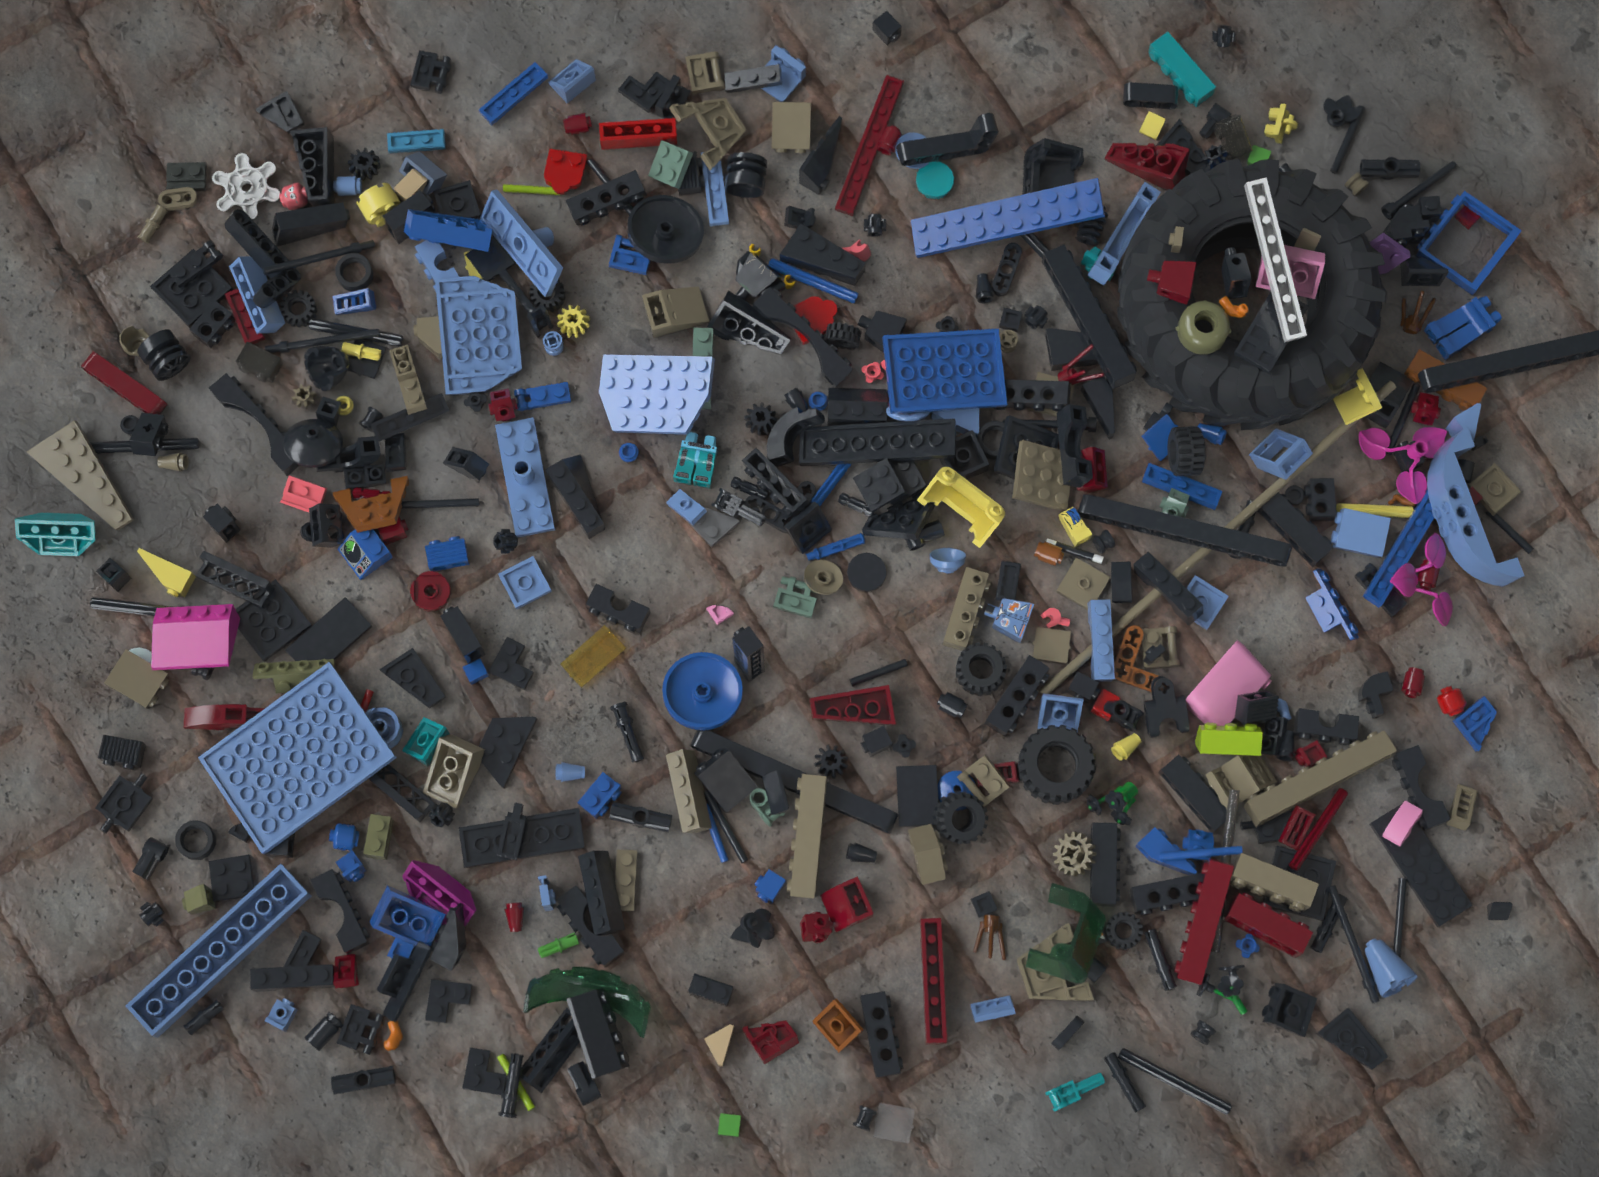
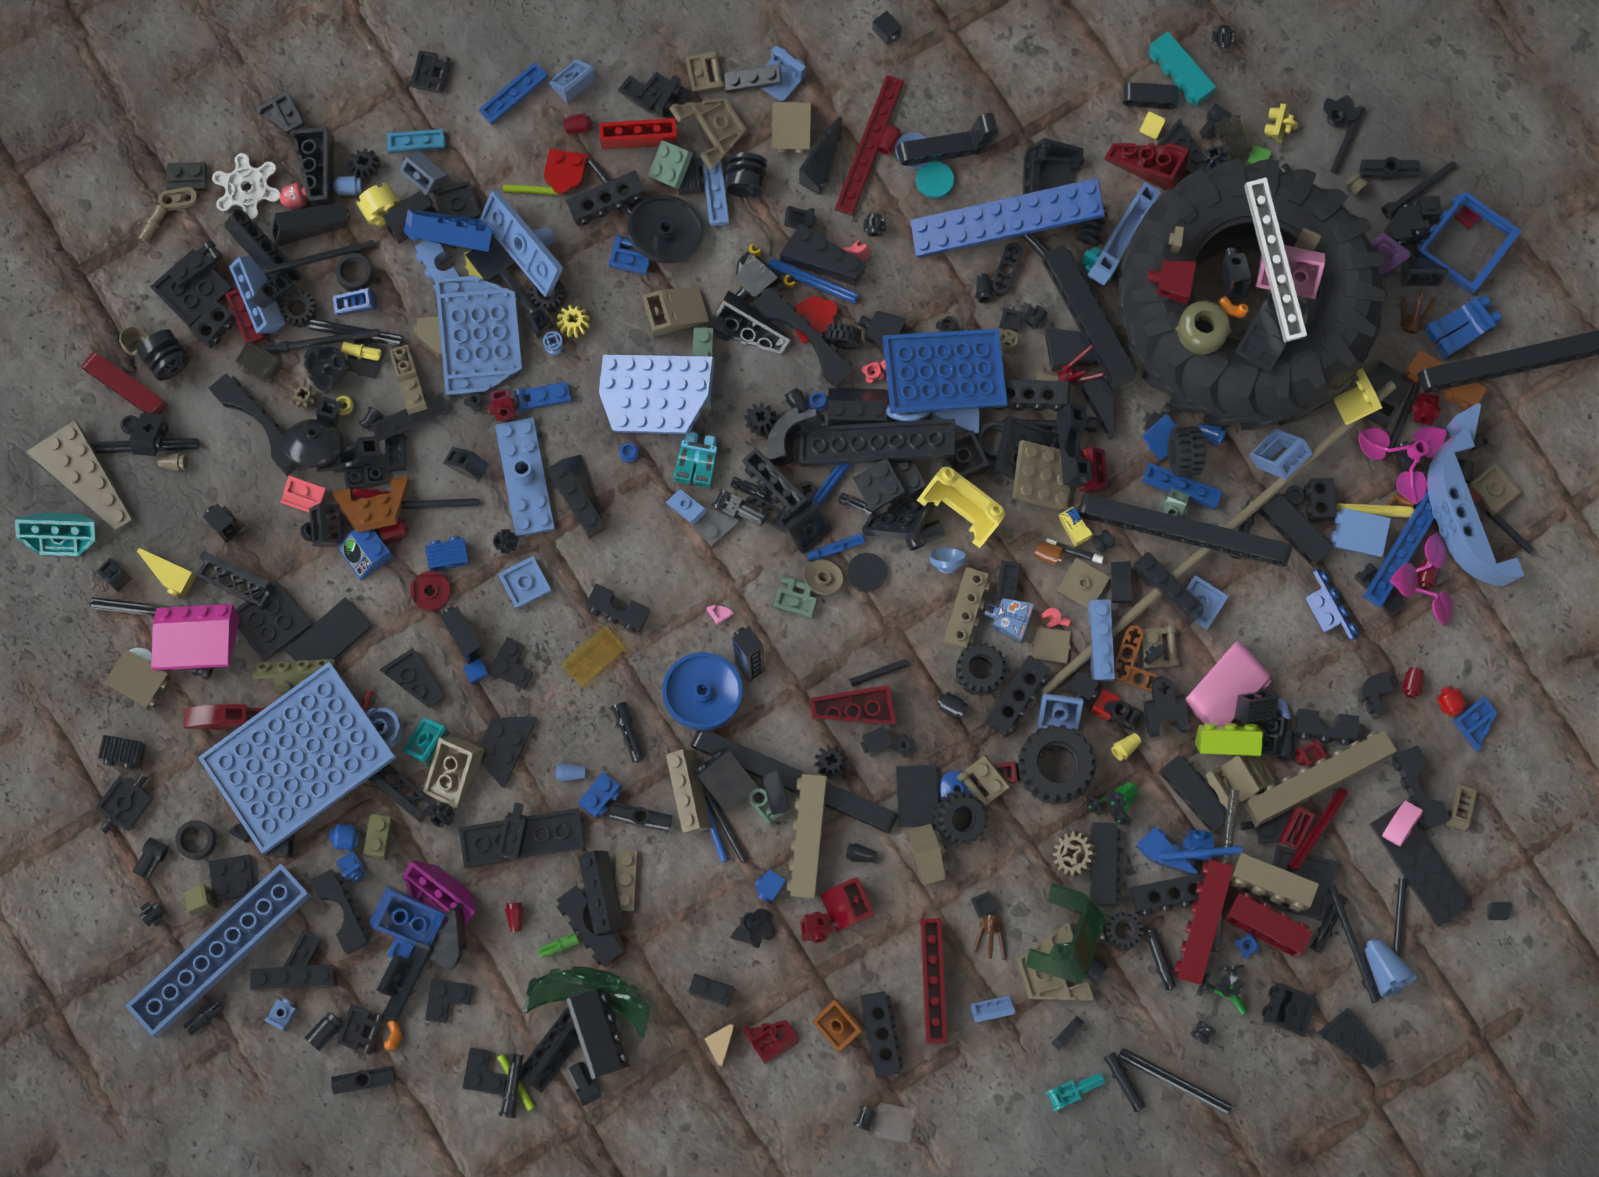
(345, 971): dark red slope -> none
(410, 185): tan slope -> none
(547, 895): medium blue plate -> none
(729, 1125): bright green tile -> none

